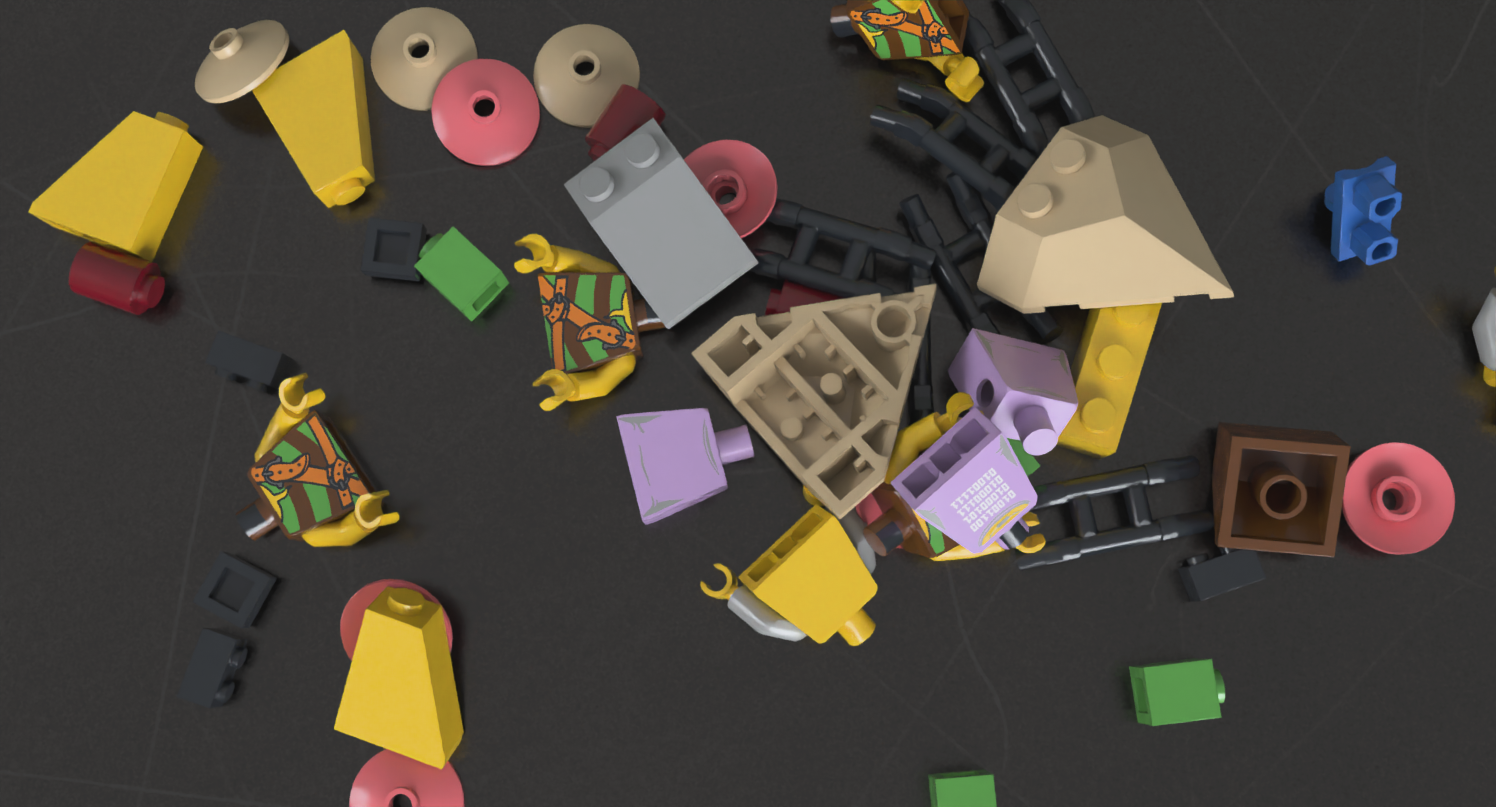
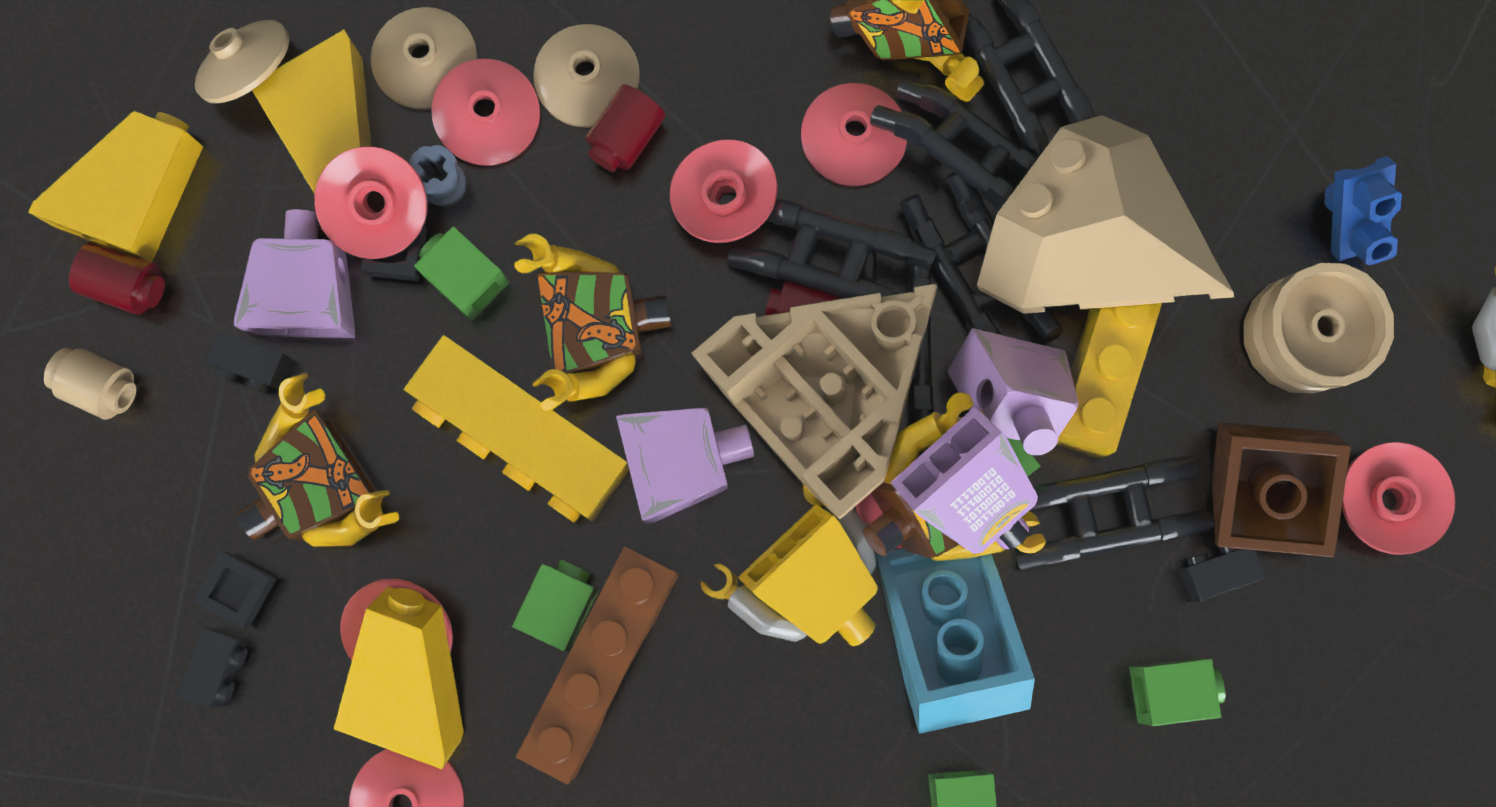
(90, 382): none -> tan brick
(296, 285): none -> lavender torso
(344, 208): none -> coral dish
(442, 161): none -> sand blue bush
(513, 426): none -> yellow brick
(556, 605): none -> bright green brick
(596, 666): none -> dark orange arch
(660, 223): light grey slope -> none
(845, 157): none -> coral dish
(954, 639): none -> medium azure slope
(1319, 328): none -> tan wheel

